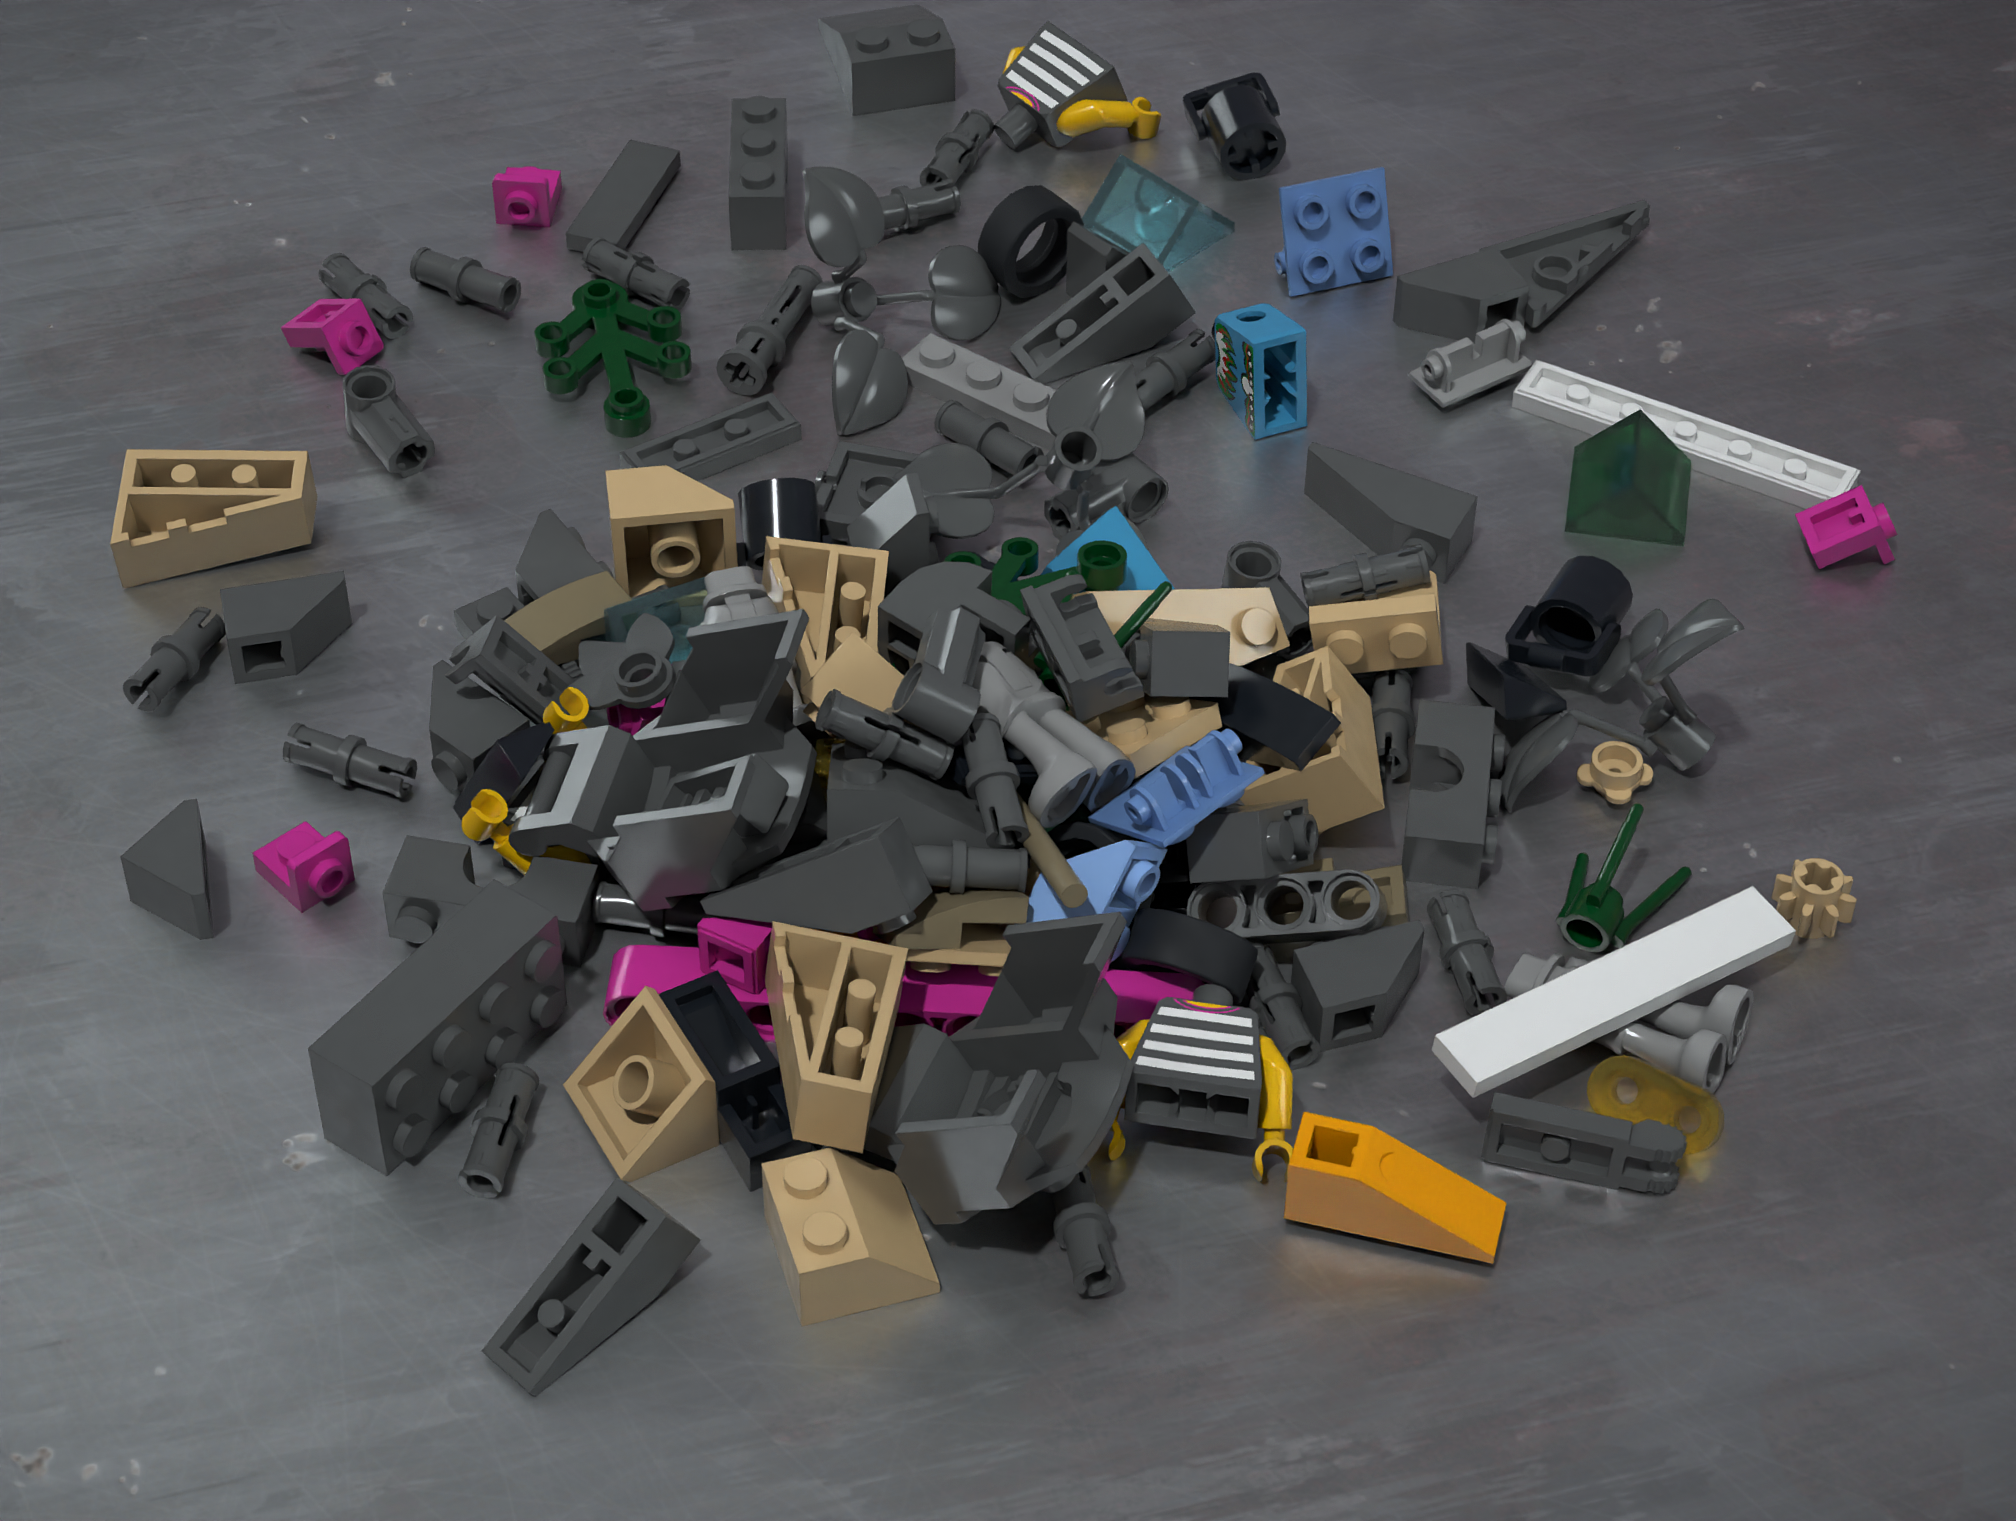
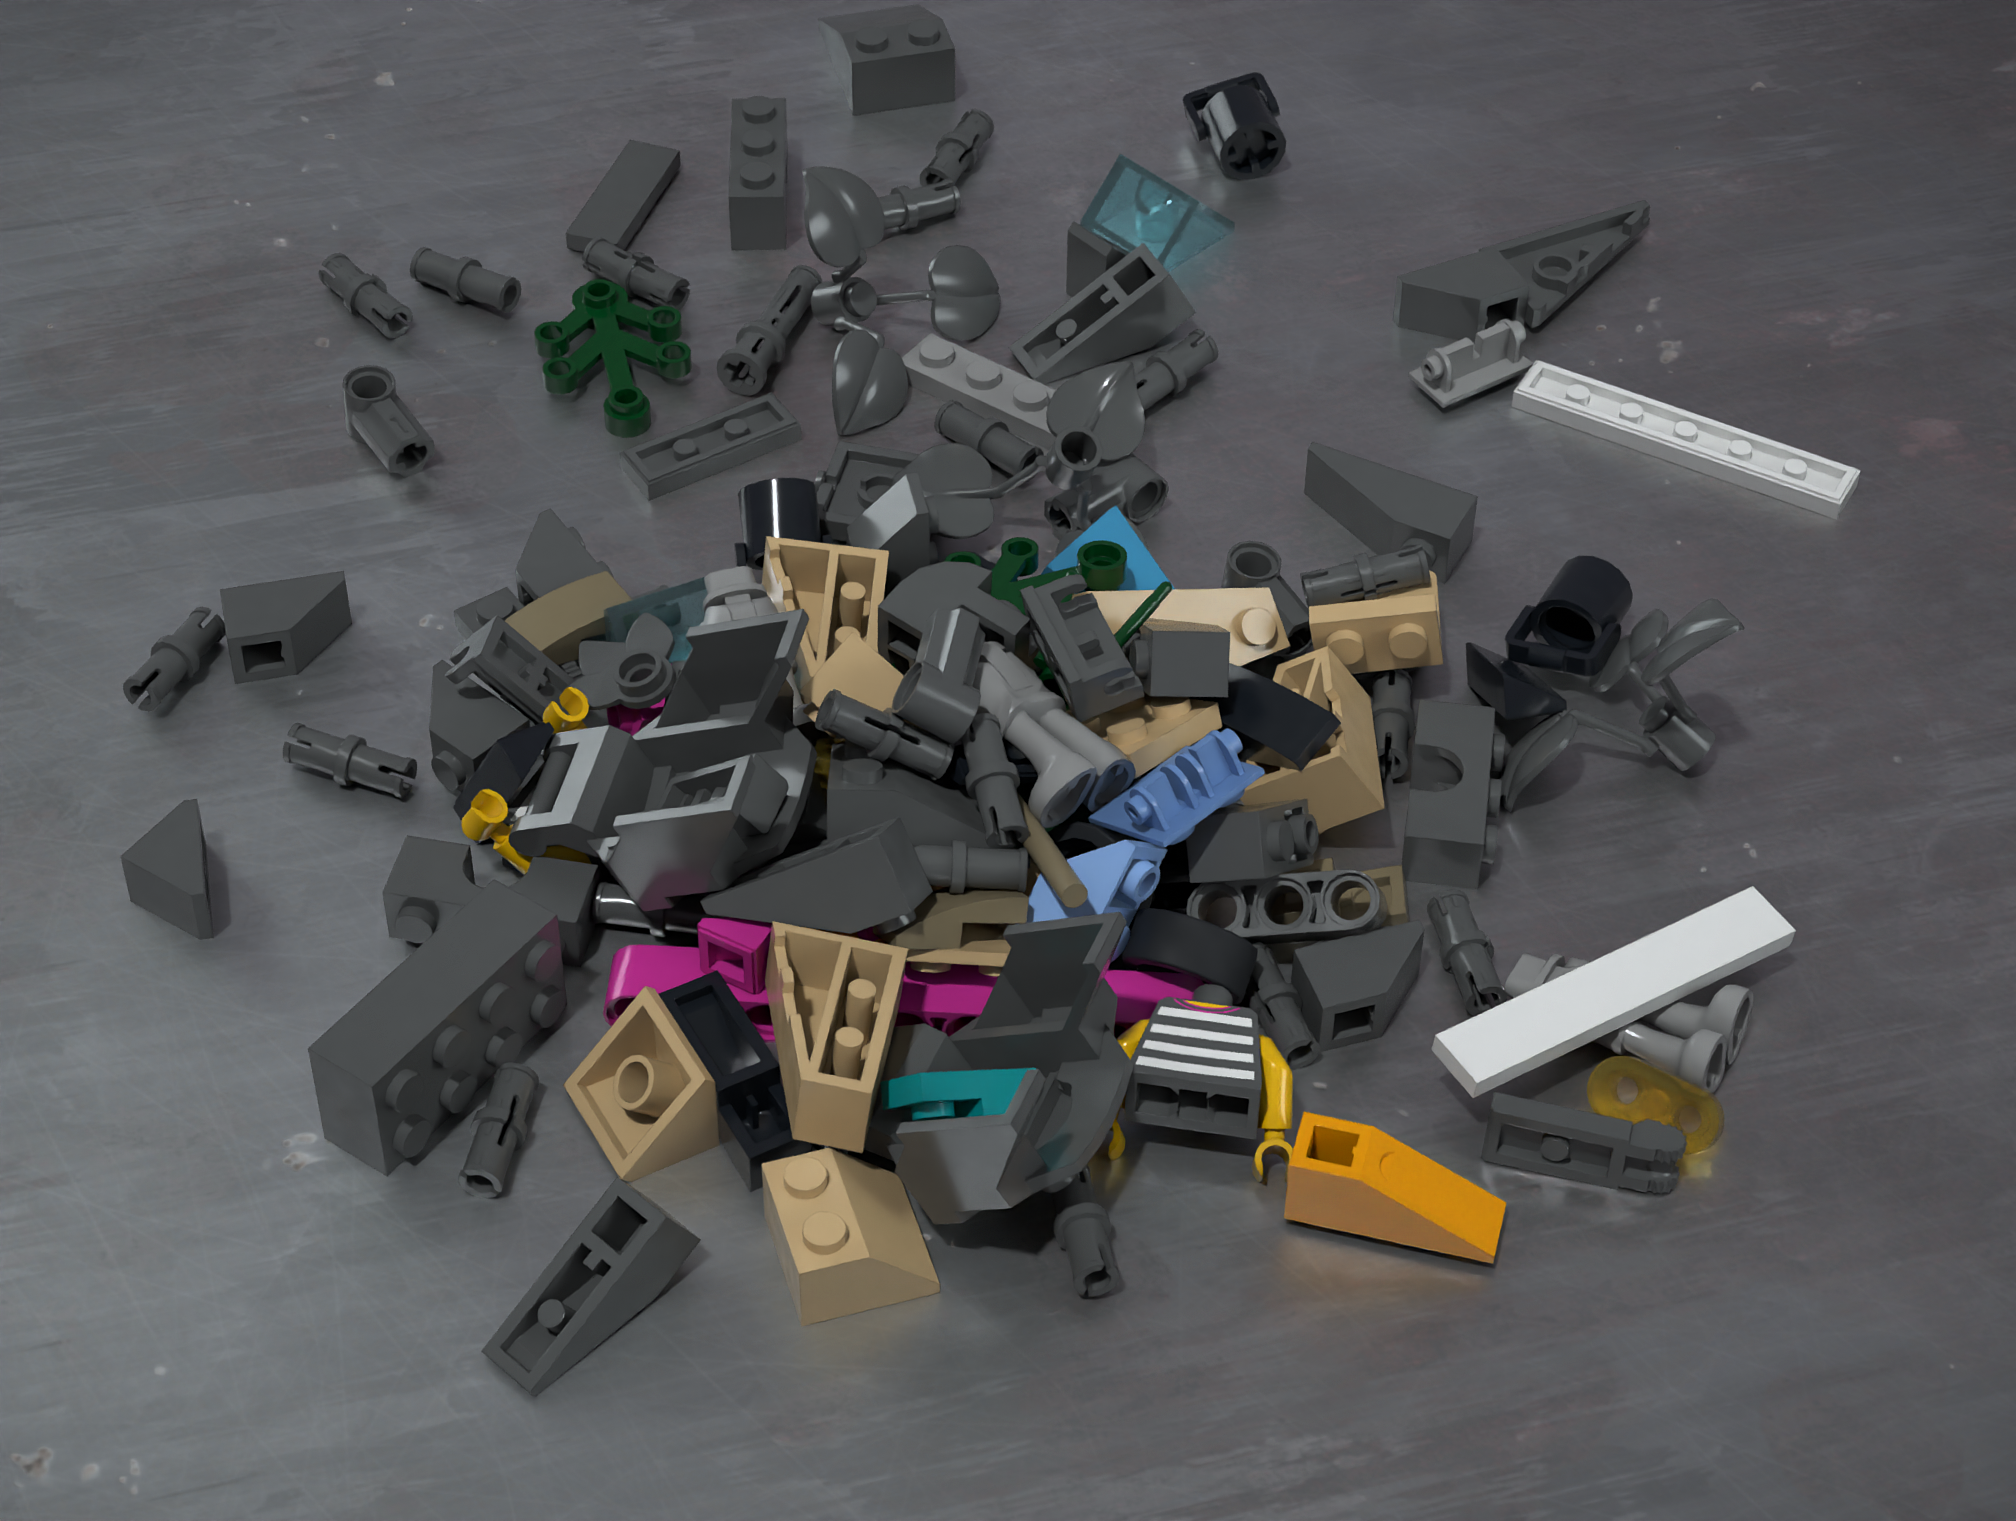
(208, 509): tan wedge -> none
(306, 865): dark pink bracket -> none
(338, 328): dark pink bracket -> none
(526, 196): dark pink bracket -> none
(667, 528): tan slope -> none
(953, 1093): none -> teal slope
(1009, 228): black tyre -> none
(1065, 92): torso -> none
(1261, 352): dark azure torso -> none
(1335, 232): medium blue hinge -> none
(1595, 913): dark green plant -> none
(1615, 771): tan plate -> none
(1629, 484): clear green slope -> none
(1814, 897): tan gear -> none
(1846, 527): dark pink bracket -> none

